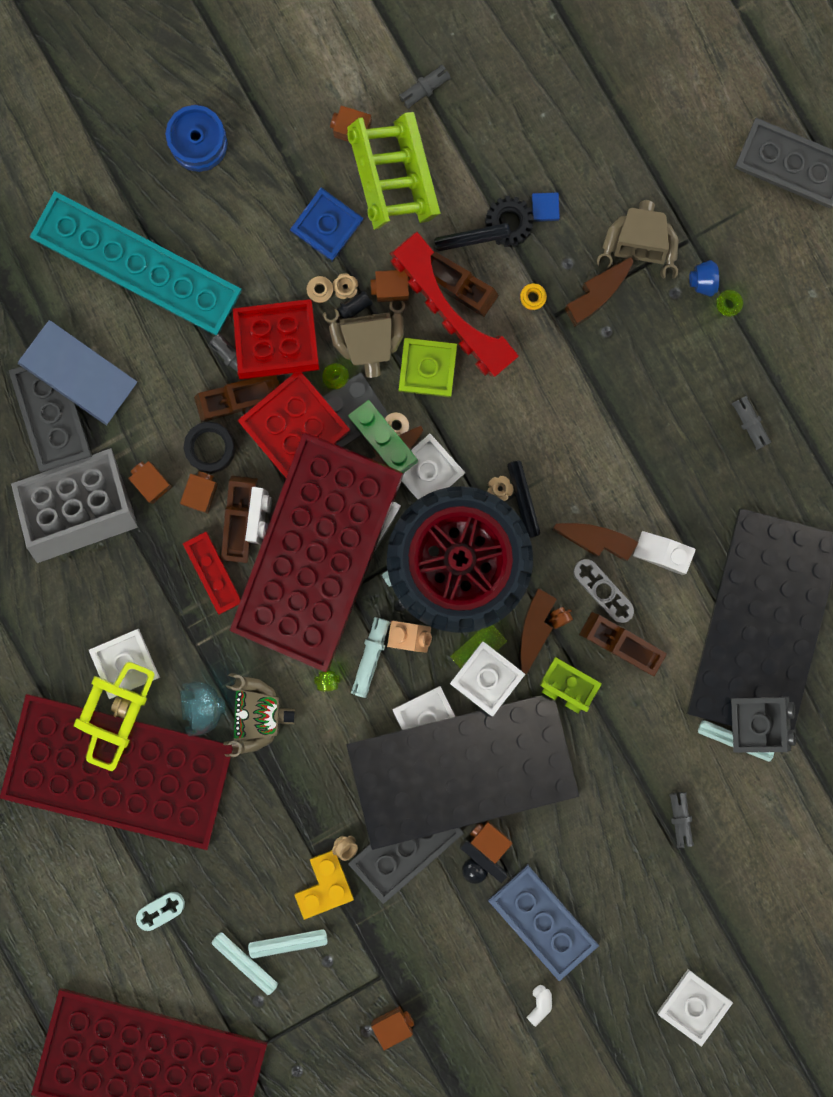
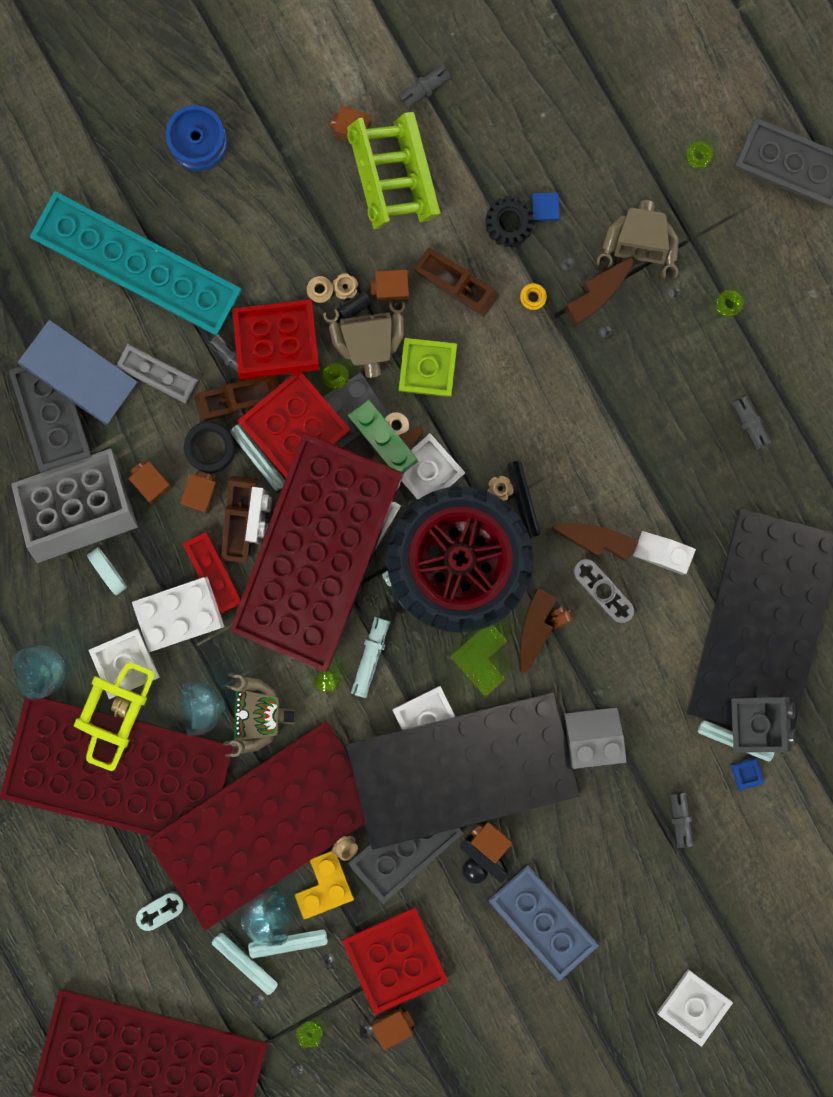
(39, 671): none -> clear light blue cylinder
(106, 571): none -> light aqua beam
(157, 374): none -> light grey tile
(178, 614): none -> white plate
(258, 457): none -> light aqua axle
(261, 826): none -> dark red plate
(265, 919): none -> clear light blue cylinder
(309, 1027): none -> clear neon green plate
(326, 224): blue tile -> none
(394, 960): none -> red plate
(409, 636): light nougat bracket -> none
(415, 260): red arch -> none
(472, 237): black axle -> none
(487, 679): white plate -> none
(543, 1005): white arm -> none
(570, 685): lime bracket -> none
(595, 738): none -> light grey slope
(623, 644): reddish brown slope -> none
(701, 147): none -> clear neon green plate
(705, 278): blue cone -> none
(747, 773): none -> blue tile

